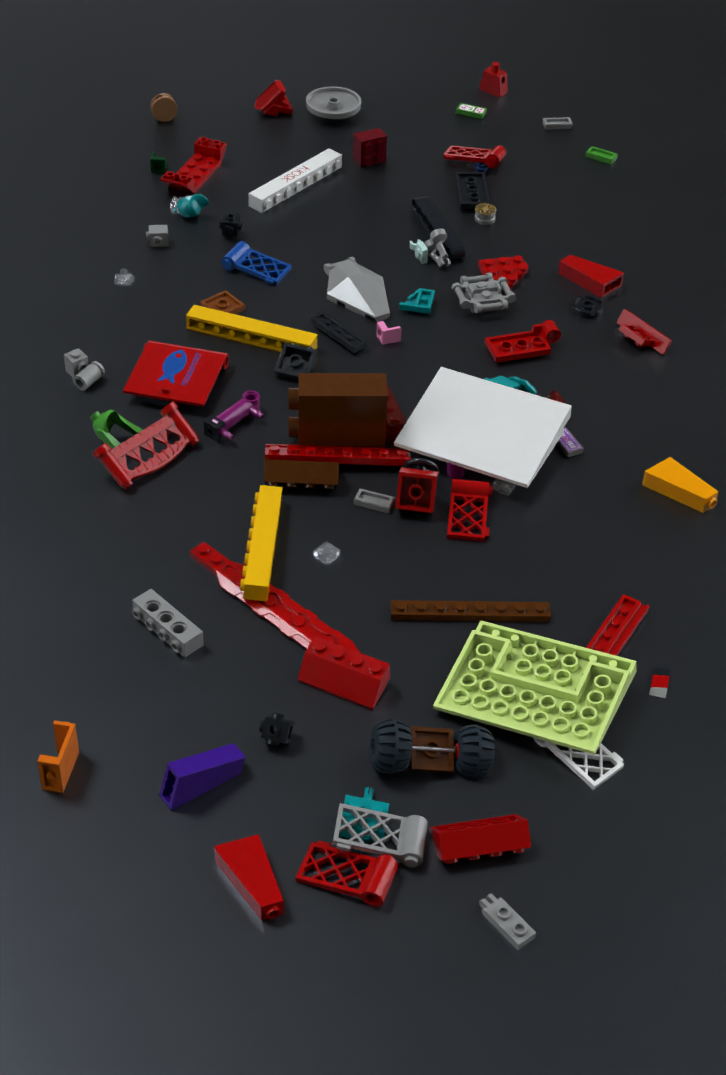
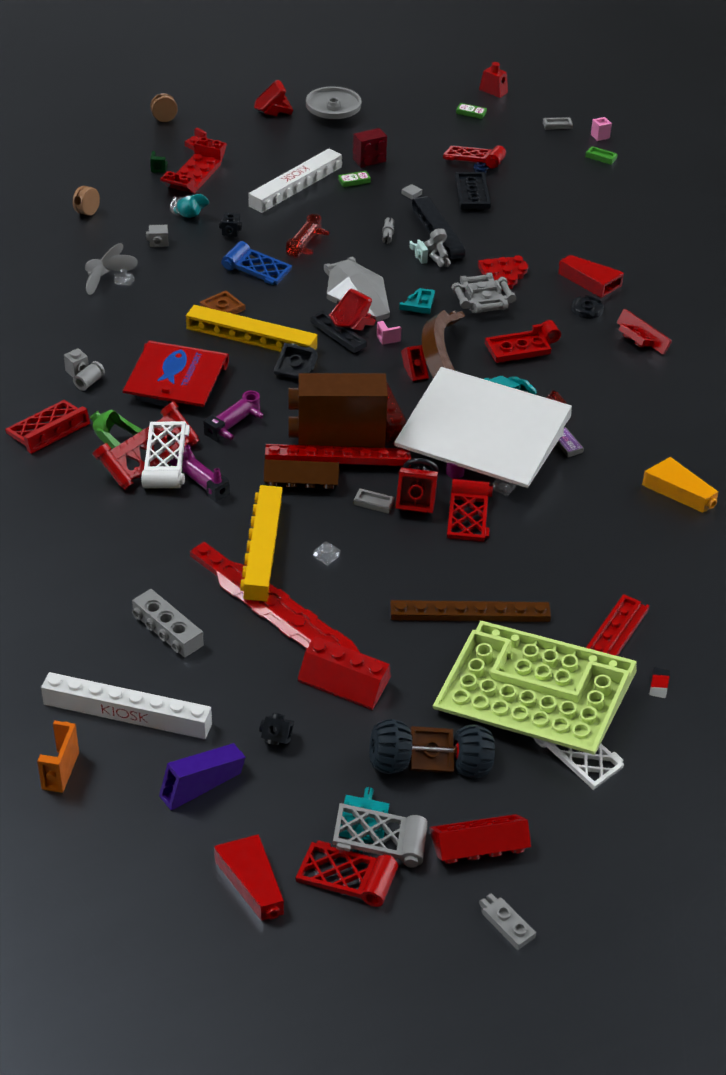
(47, 433): none -> red fence
(86, 200): none -> medium nougat head
(110, 261): none -> light grey piece
(127, 705): none -> white brick
(164, 475): none -> white piece
(189, 143): none -> red bracket
(215, 483): none -> magenta piece
(312, 227): none -> clear red piece
(353, 311): none -> red piece
(354, 178): none -> bright green tile
(388, 230): none -> light grey pin
(411, 191): none -> light grey tile
(415, 362): none -> red slope
(433, 340): none -> reddish brown arch
(485, 214): light grey wheel -> none
(601, 128): none -> bright pink panel

